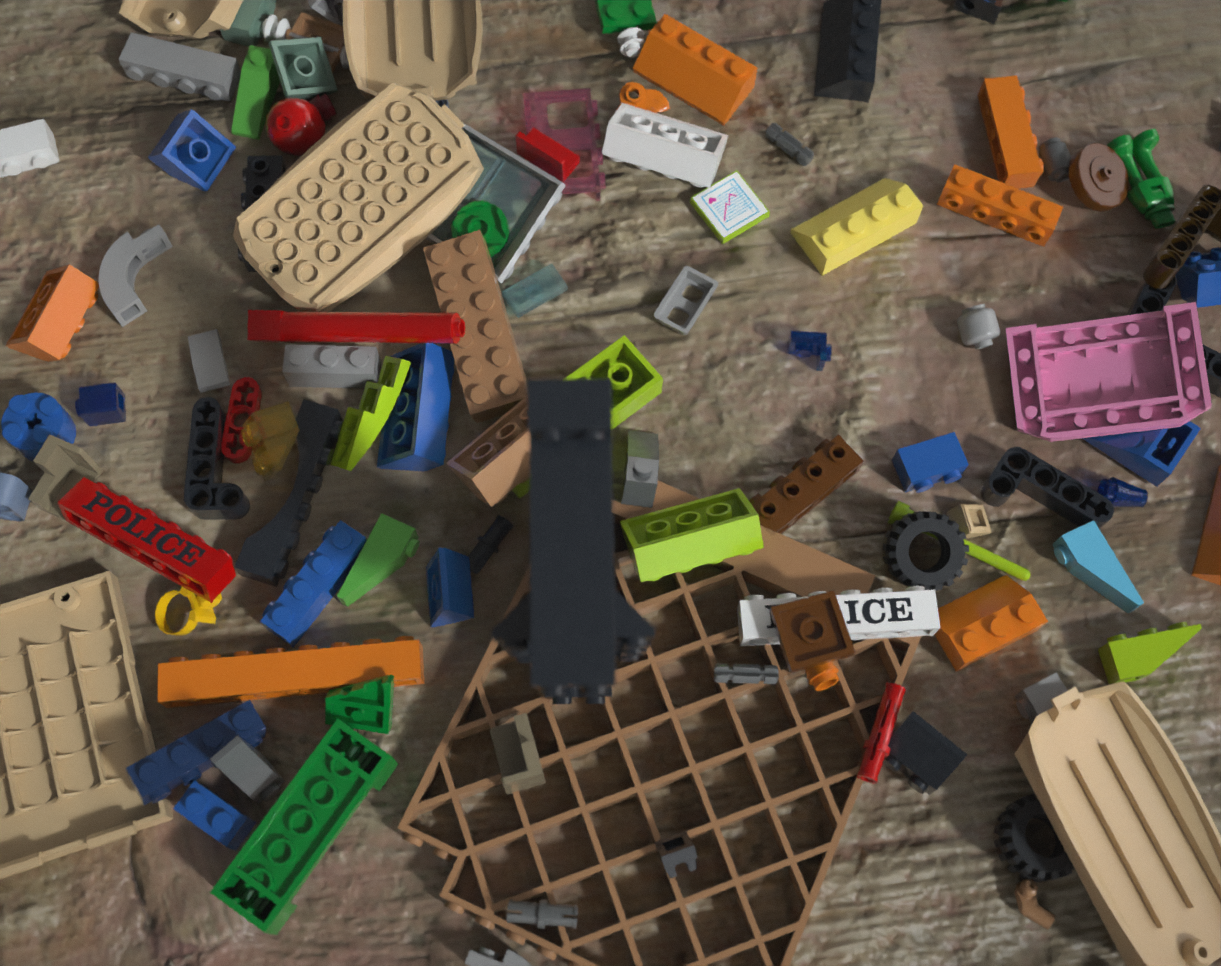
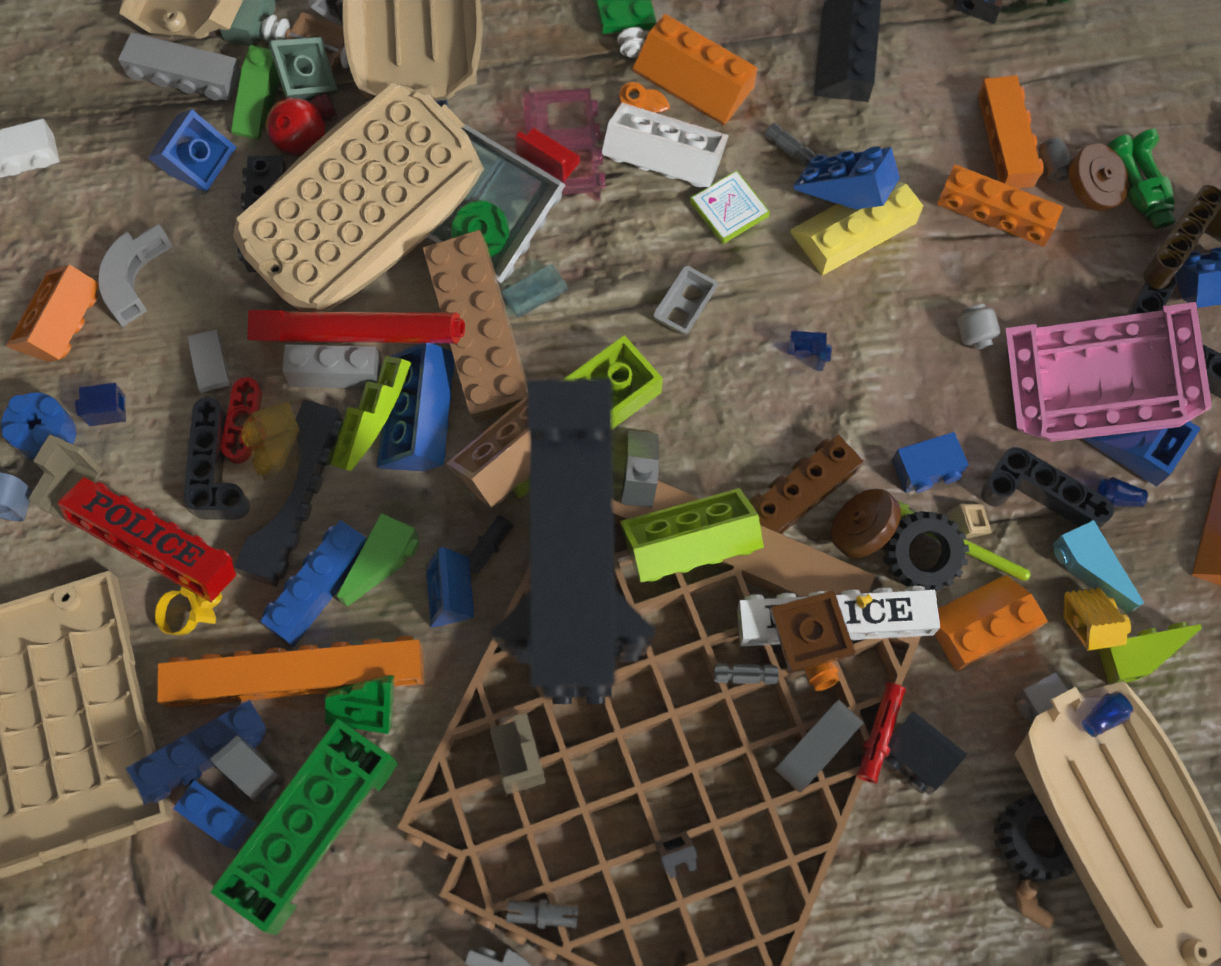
(819, 746): none -> dark grey beam
(851, 178): none -> blue slope
(862, 601): none -> yellow piece
(866, 523): none -> reddish brown wheel
(1095, 619): none -> yellow brick
(1107, 714): none -> clear blue cone

